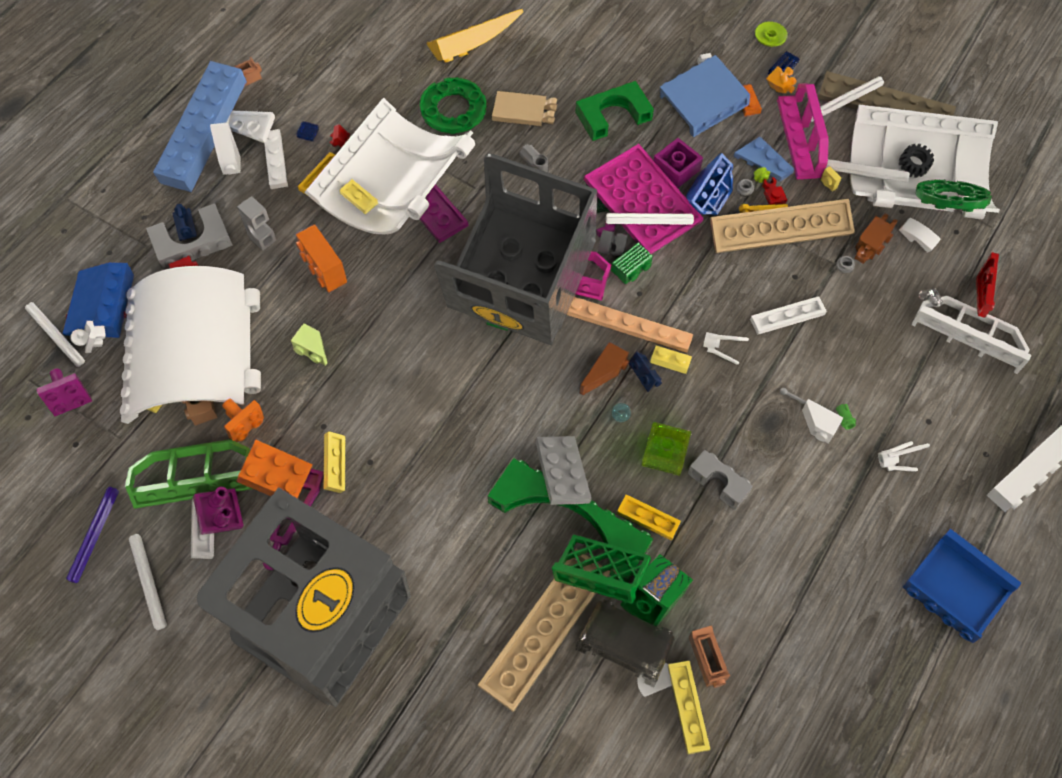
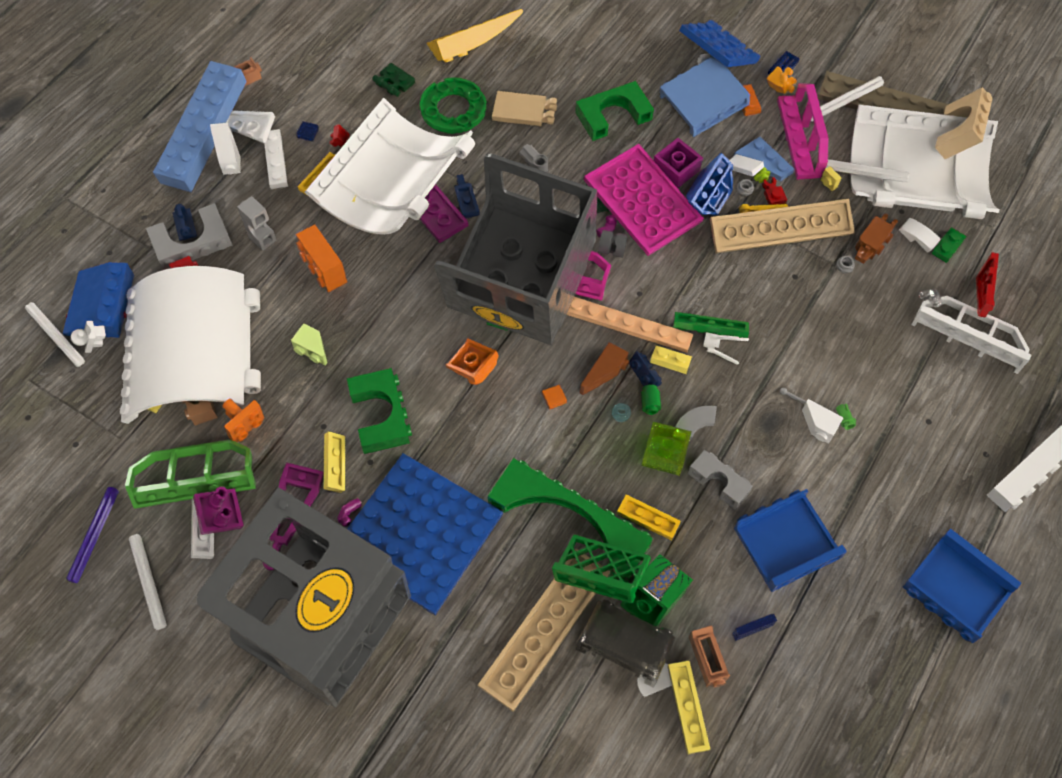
(63, 393): magenta plate -> none
(272, 468): orange brick -> none
(345, 511): none -> magenta arm
(358, 196): light yellow plate -> none
(392, 431): none -> green arch
(397, 77): none -> dark green plate
(425, 528): none -> blue plate
(466, 198): none -> dark blue hinge
(473, 361): none -> orange slope
(554, 397): none -> orange tile
(563, 470): light grey plate -> none
(632, 263): green brick -> none
(648, 218): white axle -> none
(650, 399): none -> green brick
(697, 419): none -> light grey tile
(711, 325): none -> green plate
(720, 44): none -> blue hinge
(746, 165): none -> white tile
(754, 627): none -> clear blue tile
(771, 34): lime dish -> none
(787, 540): none -> blue panel
(788, 315): white plate -> none
(890, 457): white plant -> none
(919, 152): black tyre -> none
(948, 245): none -> green plate
(971, 132): none -> tan arch
(978, 196): green plate -> none

